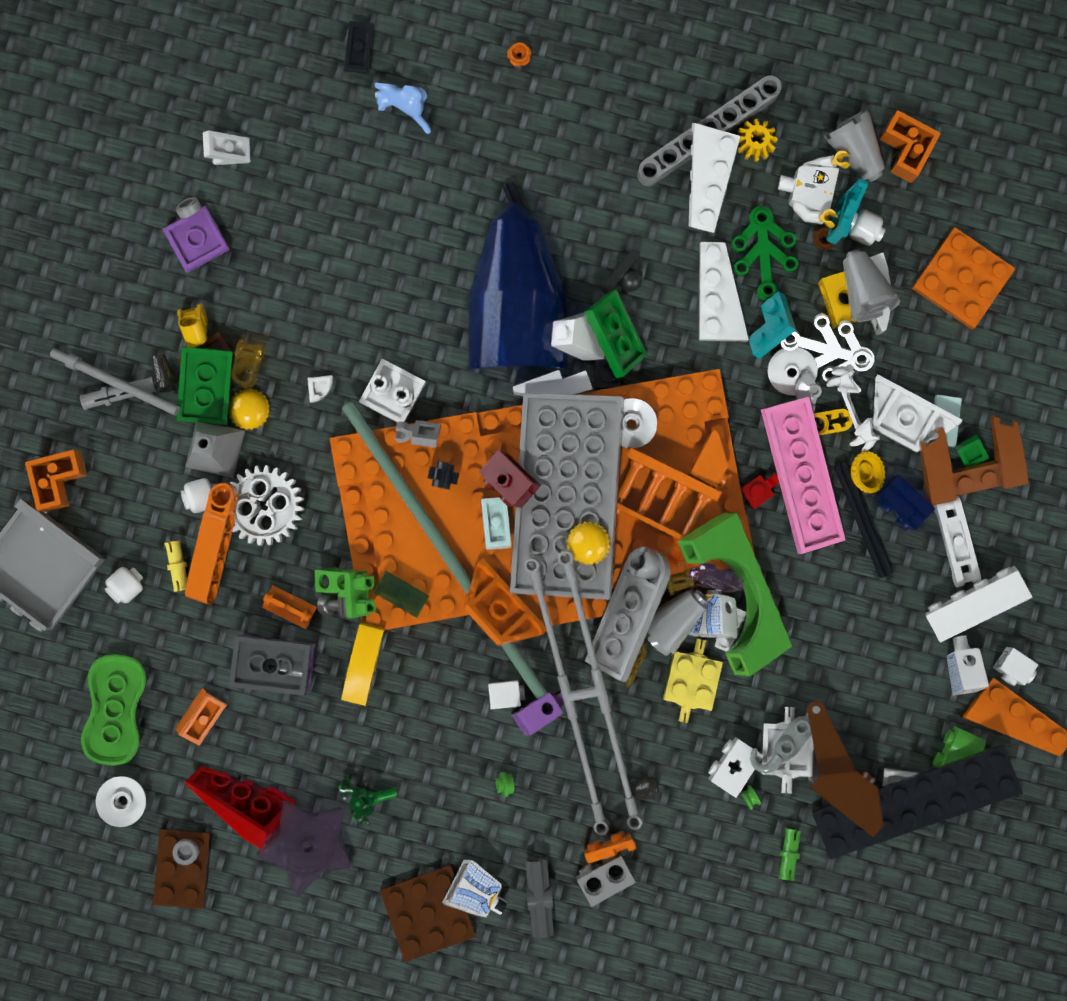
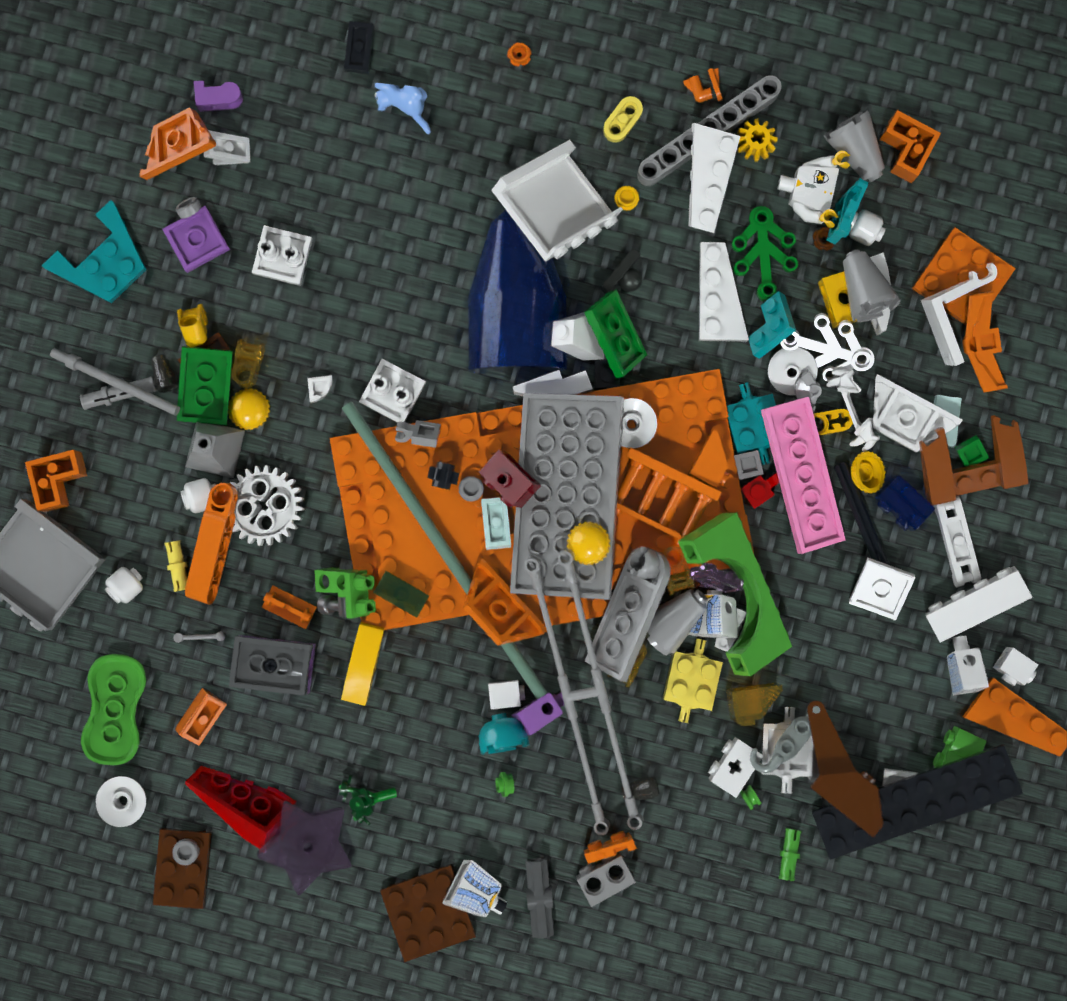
(110, 266): none -> teal wing
(176, 142): none -> orange wing
(179, 637): none -> light grey hinge
(217, 97): none -> medium lavender leg
(282, 255): none -> white plate
(471, 489): none -> light grey tile
(502, 735): none -> teal cylinder
(554, 202): none -> white panel
(622, 120): none -> light yellow plate
(627, 198): none -> yellow plate
(695, 86): none -> orange piece
(748, 424): none -> teal plate
(748, 465): none -> light grey plate
(751, 702): none -> clear yellow slope
(881, 588): none -> white plate
(938, 318): none -> white hinge
(982, 342): none -> orange plate

